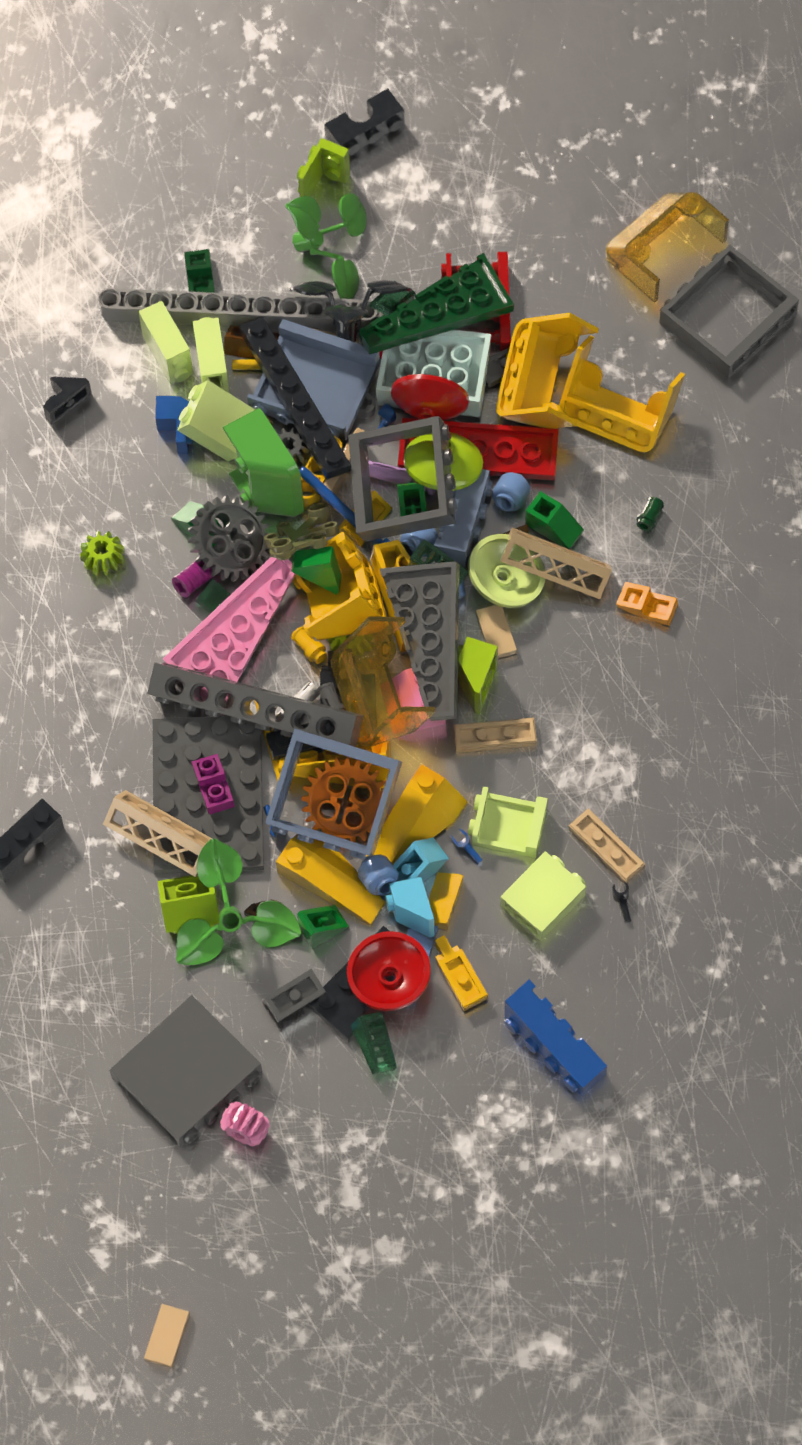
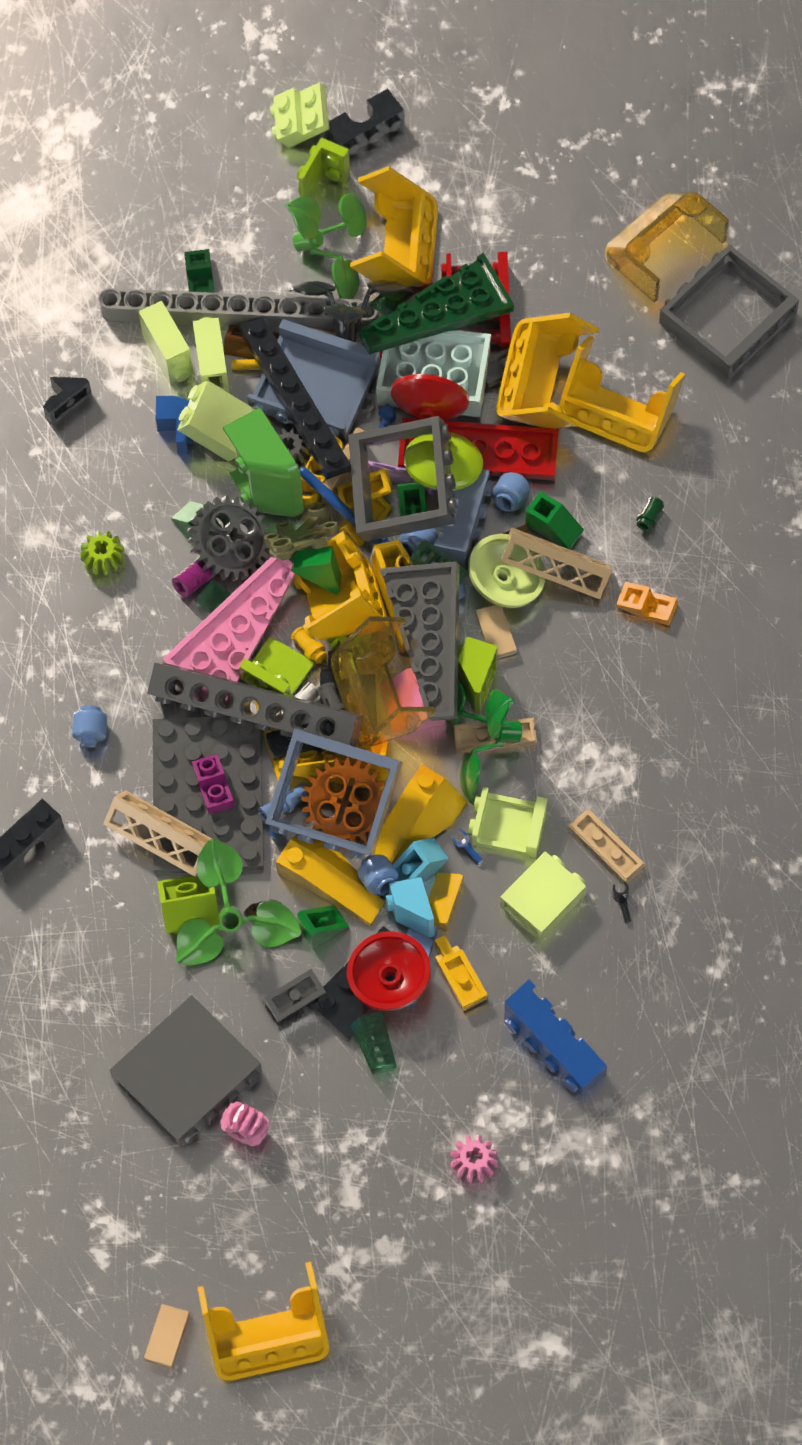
(89, 725): none -> medium blue head
(269, 1340): none -> yellow windscreen
(276, 668): none -> lime bracket
(292, 800): none -> medium blue pin
(300, 114): none -> yellowish green plate
(380, 486): none -> yellow slope
(409, 230): none -> yellow windscreen
(483, 1164): none -> bright pink gear
(498, 728): none -> green plant

